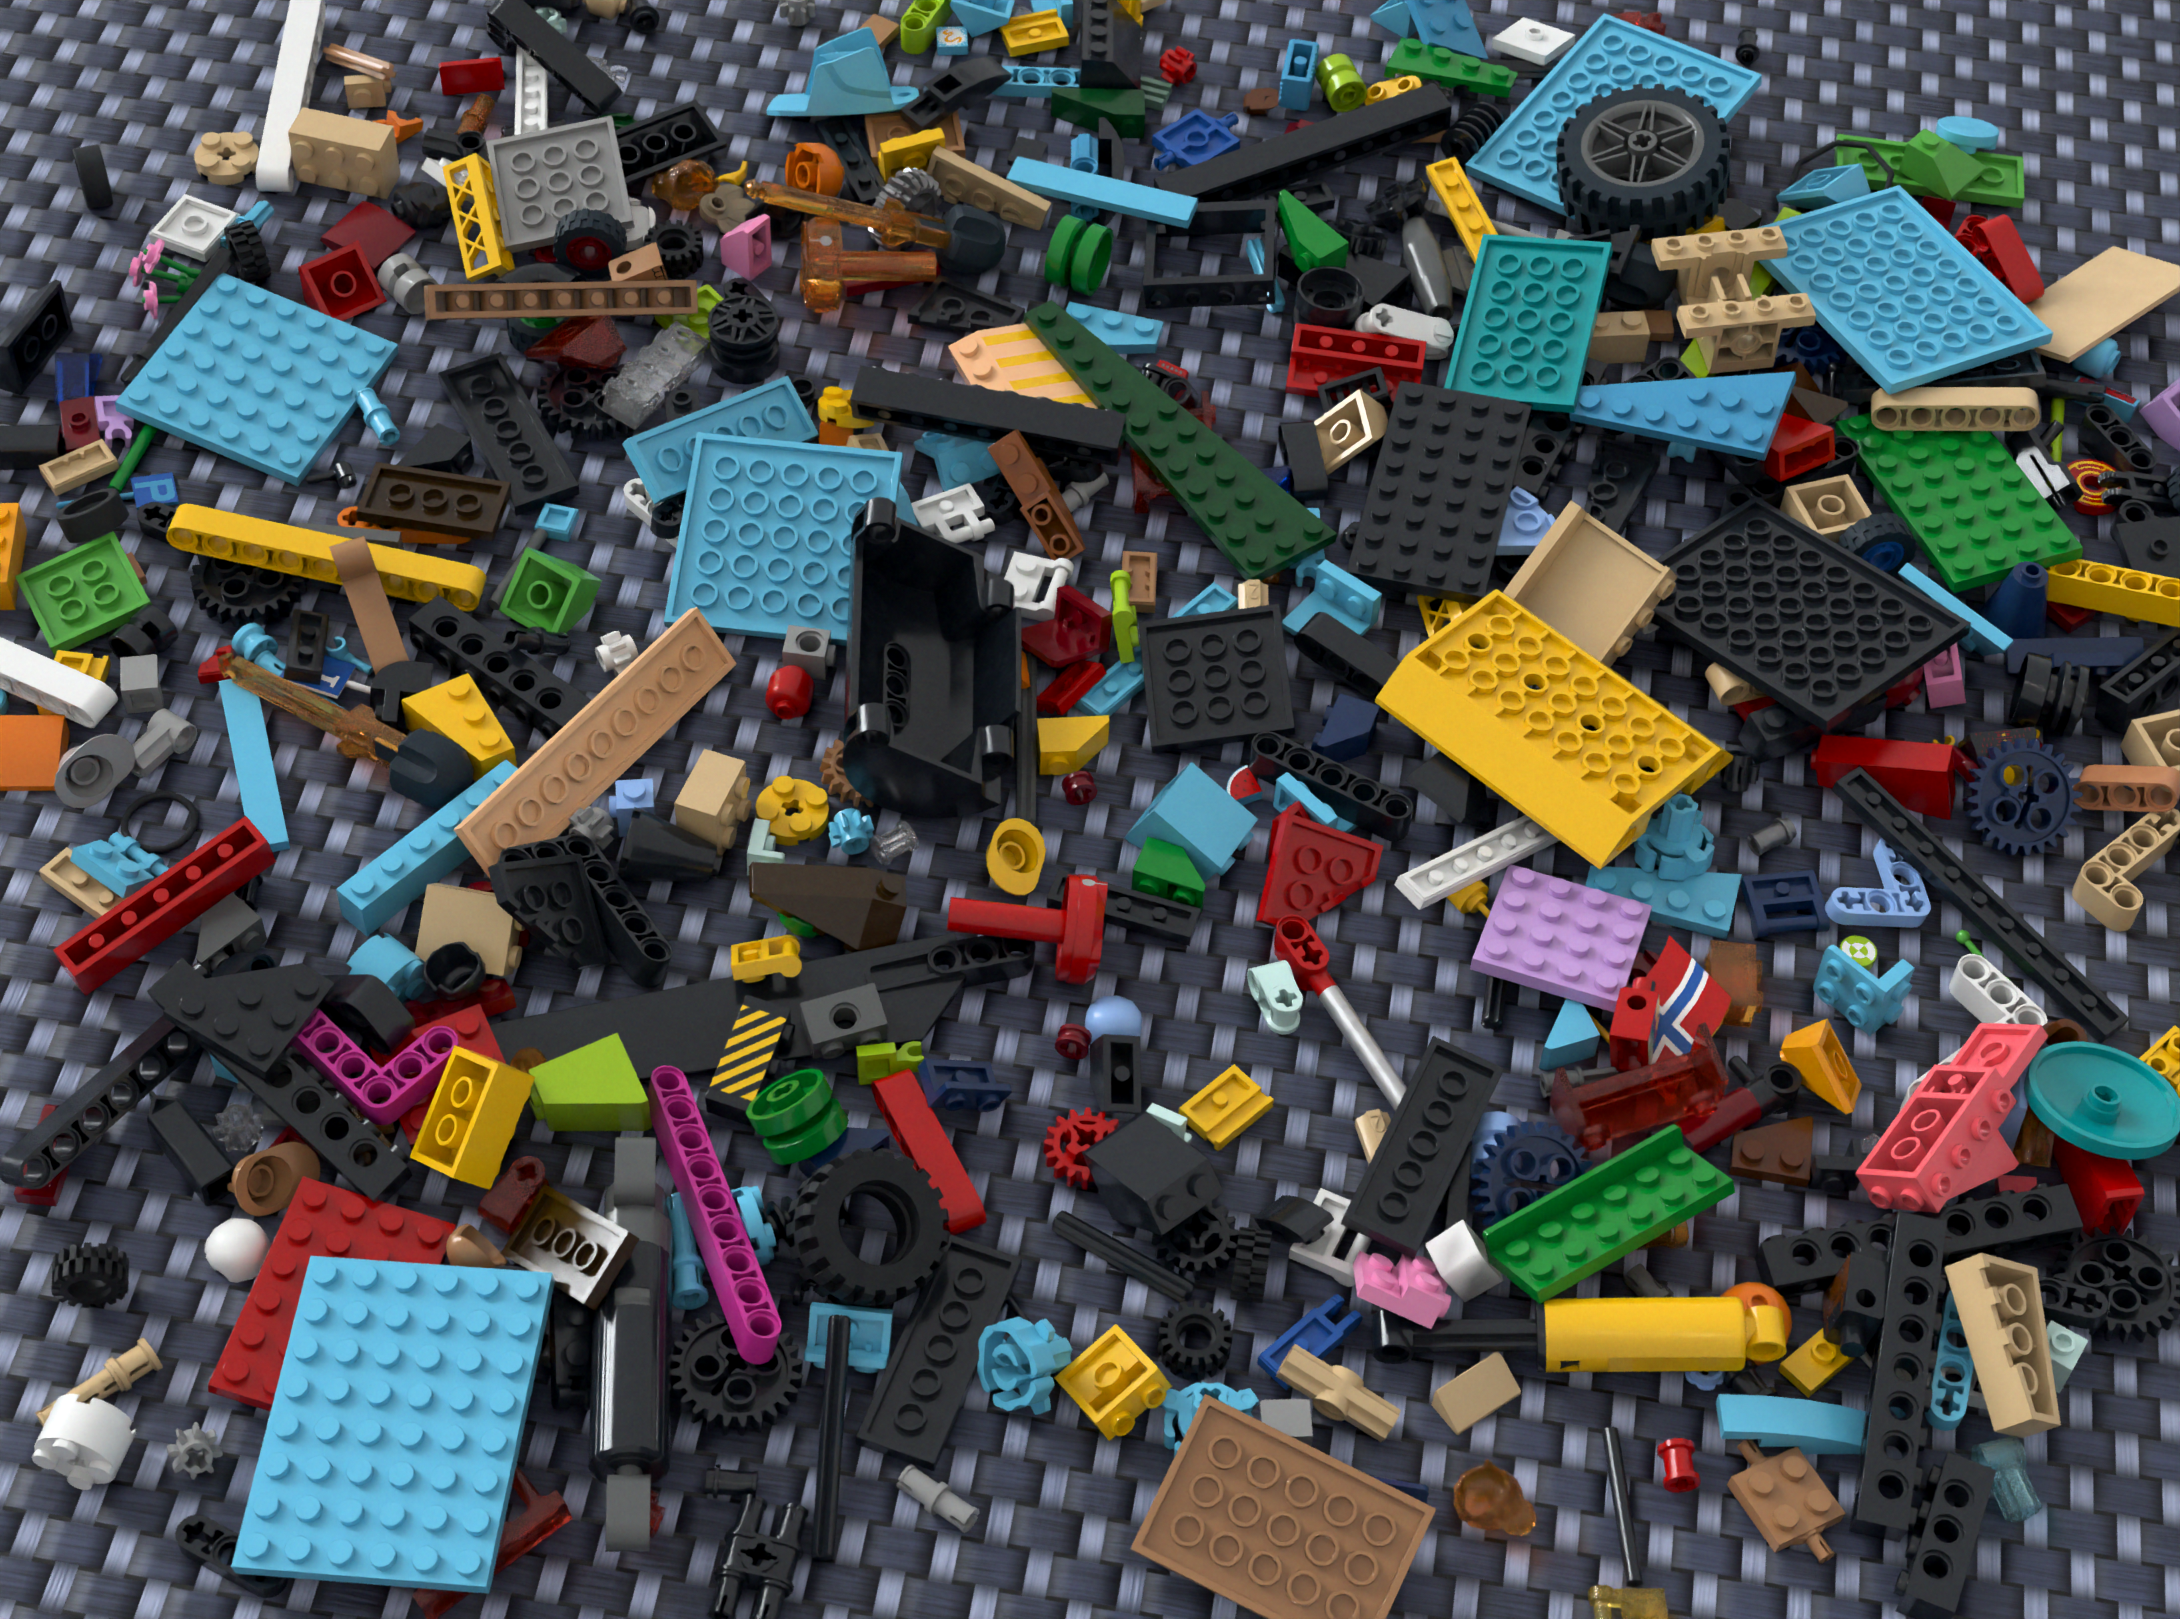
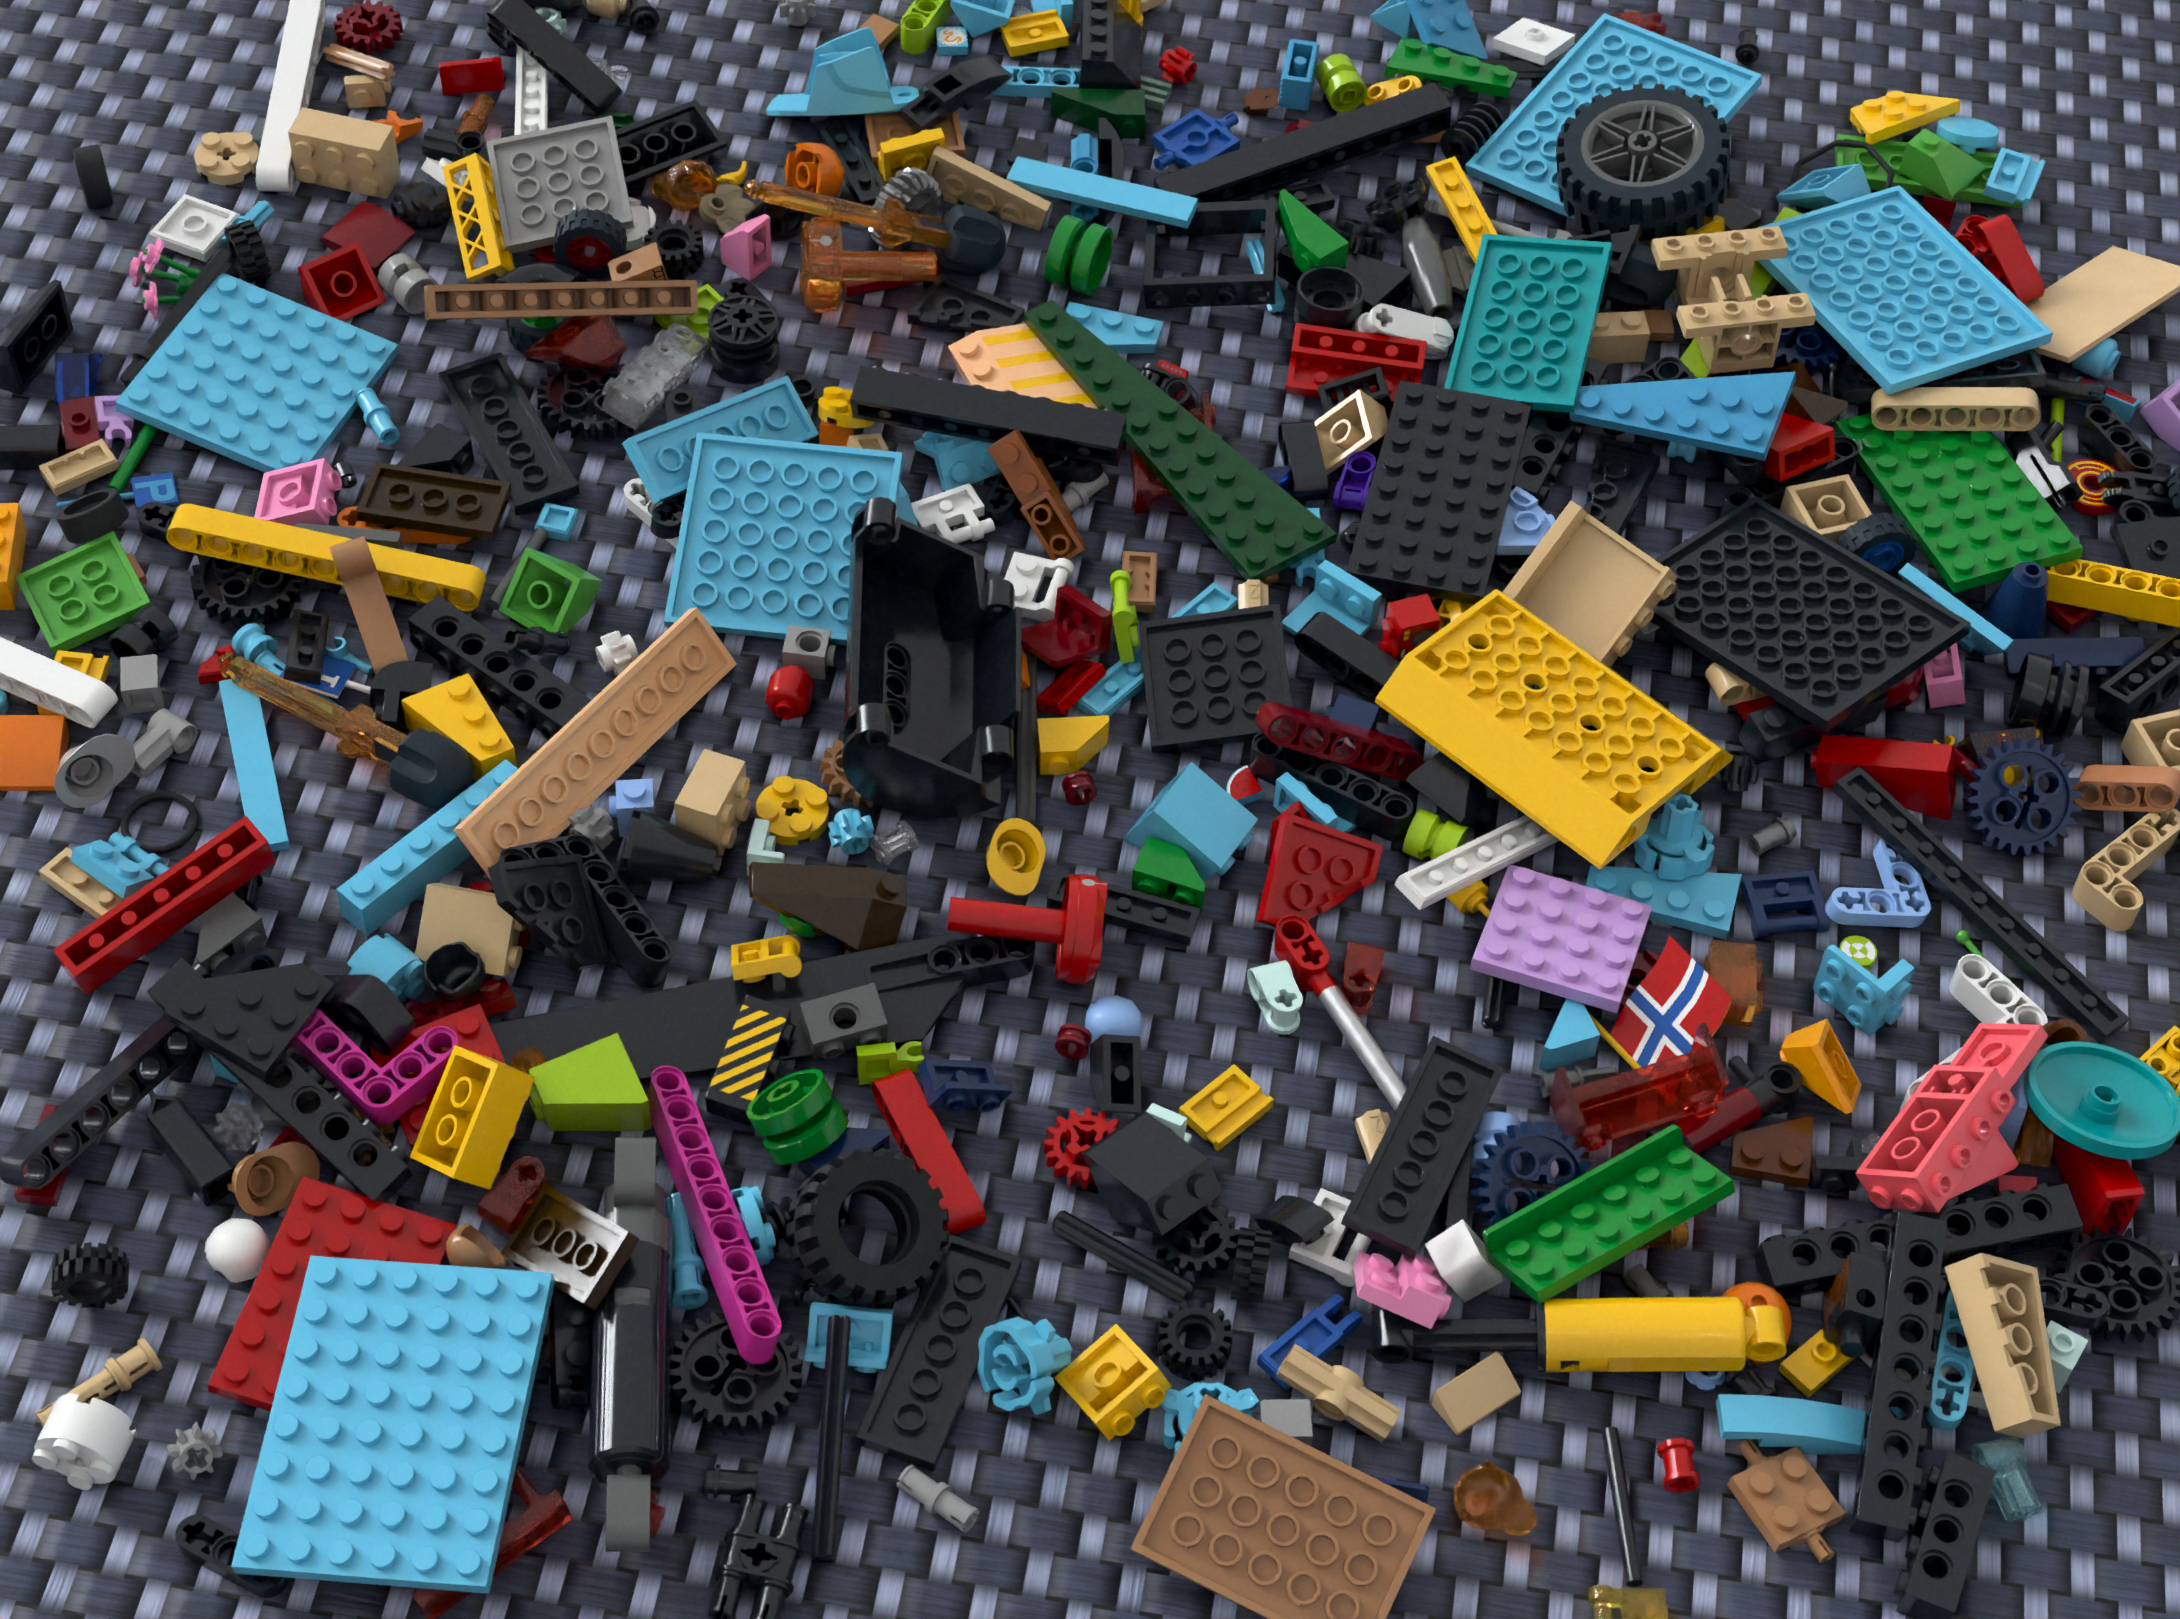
(299, 494): none -> bright pink plate
(368, 27): none -> dark red gear
(1328, 732): none -> dark red beam
(1355, 482): none -> dark purple piece
(1361, 973): none -> clear red piece
(1408, 625): none -> red brick
(1431, 837): none -> lime wheel
(1634, 1026): red torso -> none
(1899, 113): none -> yellow wing
(2013, 177): none -> medium azure plate

